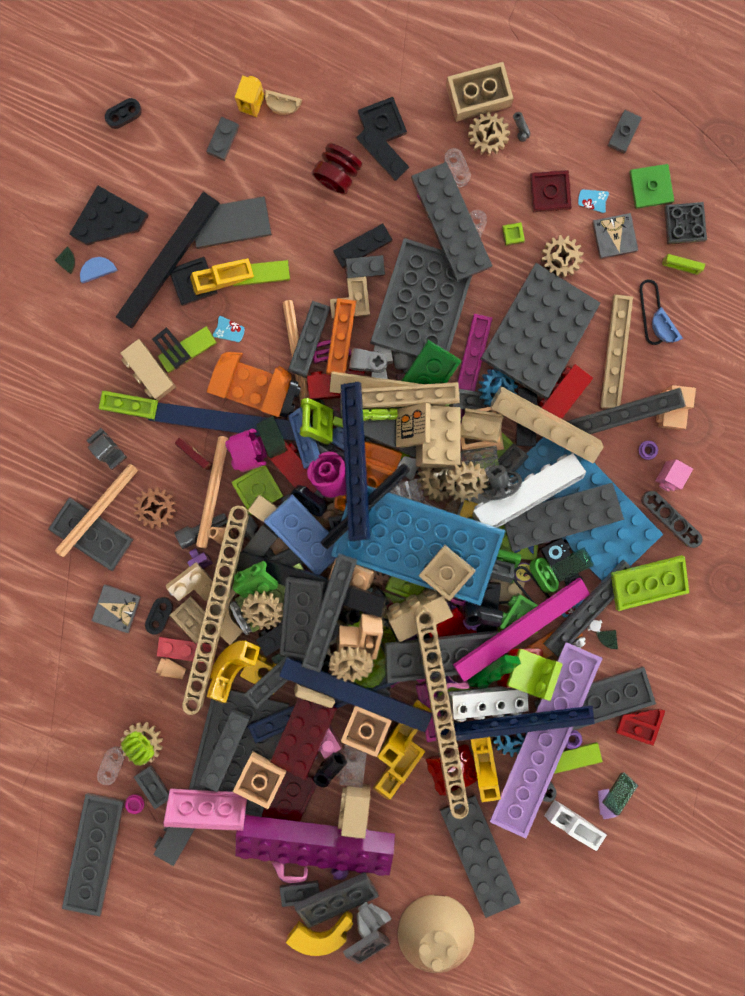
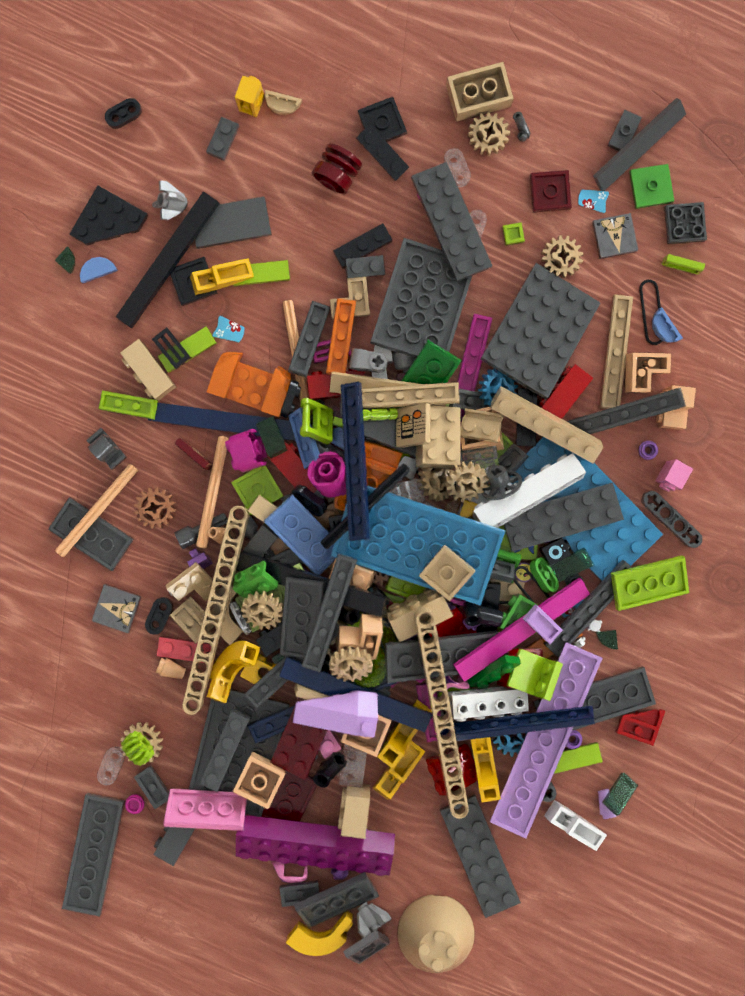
(170, 200): none -> light grey brick
(345, 713): none -> lavender wedge
(542, 624): none -> lavender tile
(639, 144): none -> dark grey tile
(641, 366): none -> light nougat brick

